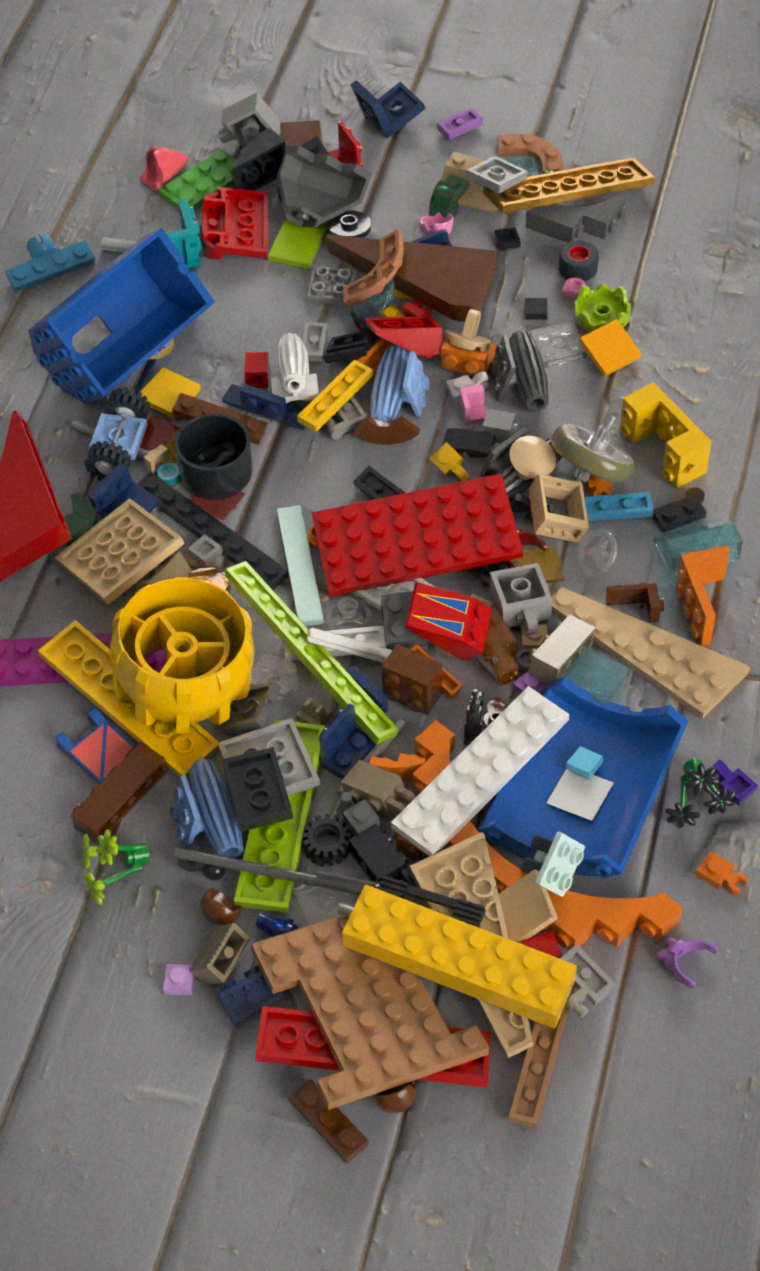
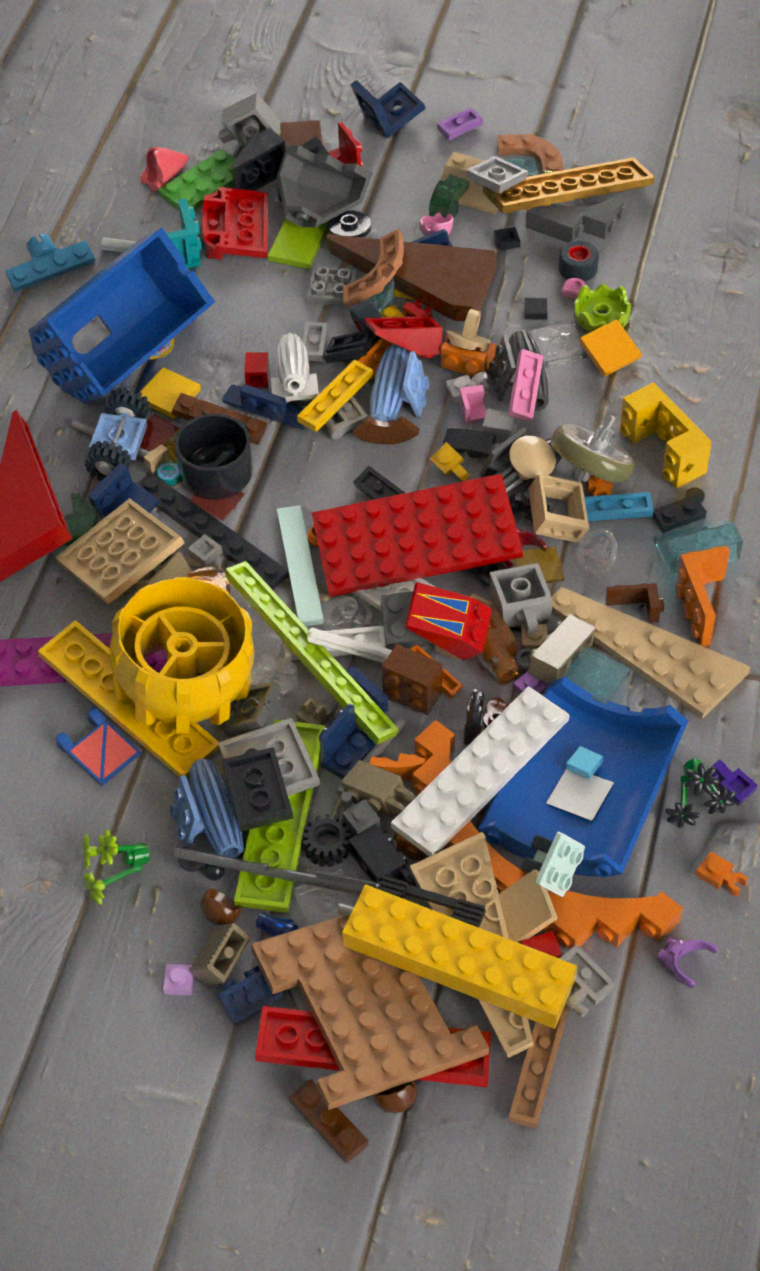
(119, 792): reddish brown brick -> none
(525, 385): none -> bright pink plate

